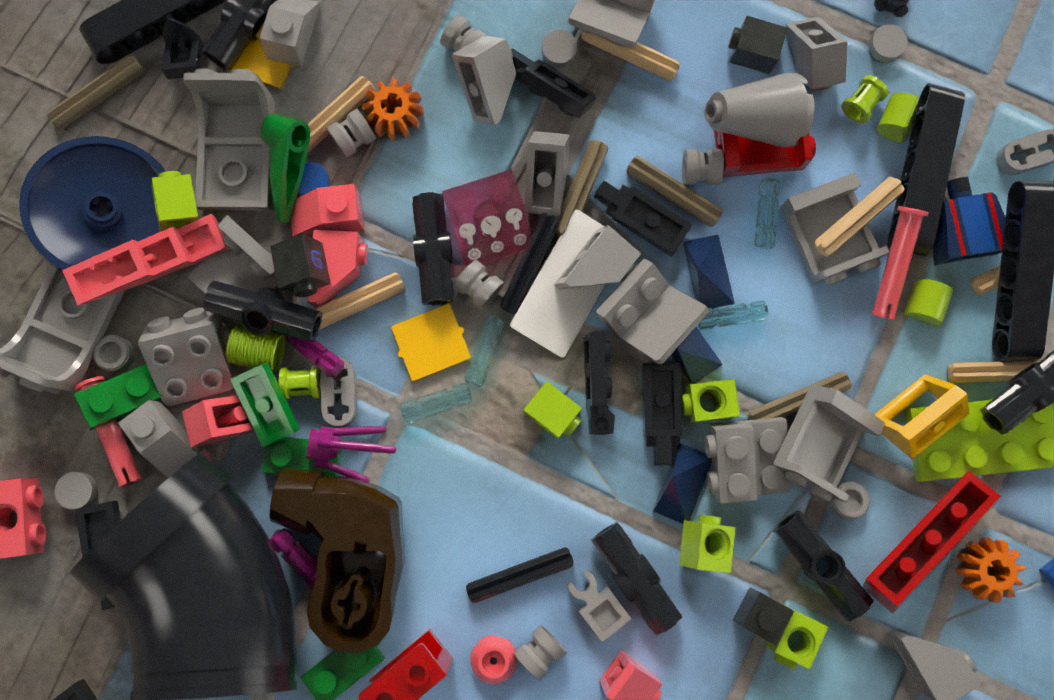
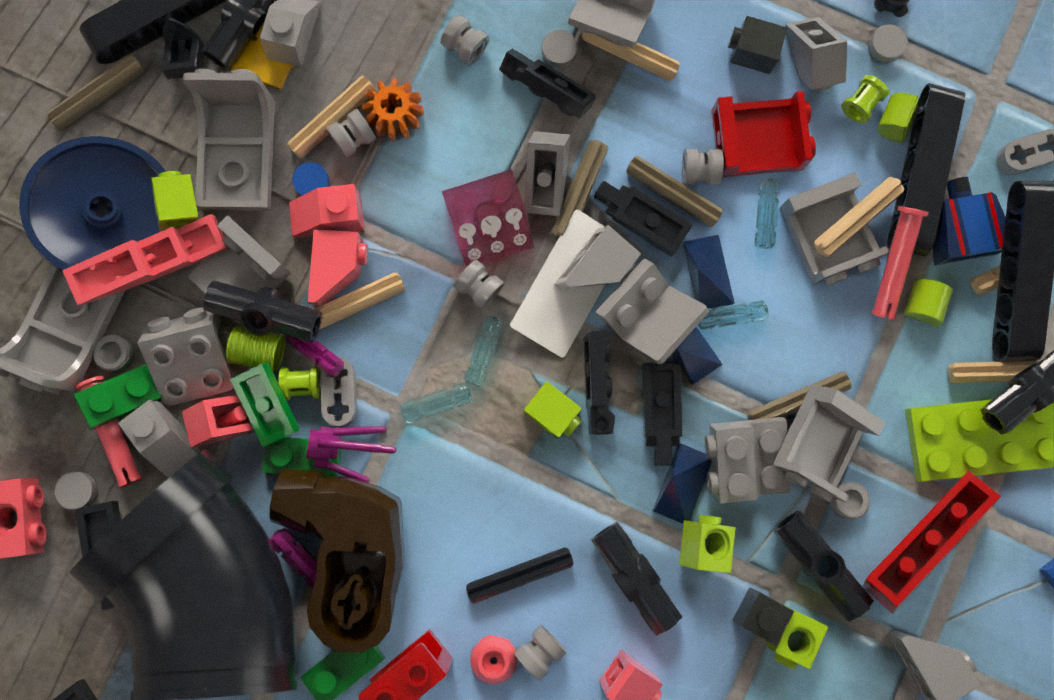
(287, 158): green piece -> none
(300, 265): pearl dark grey brick -> none
(431, 342): yellow piece -> none
(432, 249): black piece -> none
(486, 77): light grey slope -> none
(530, 263): black axle -> none
(601, 610): light grey plate -> none
(725, 397): lime brick -> none
(764, 110): light grey cone -> none
(930, 423): yellow tile -> none
(1003, 565): orange gear -> none

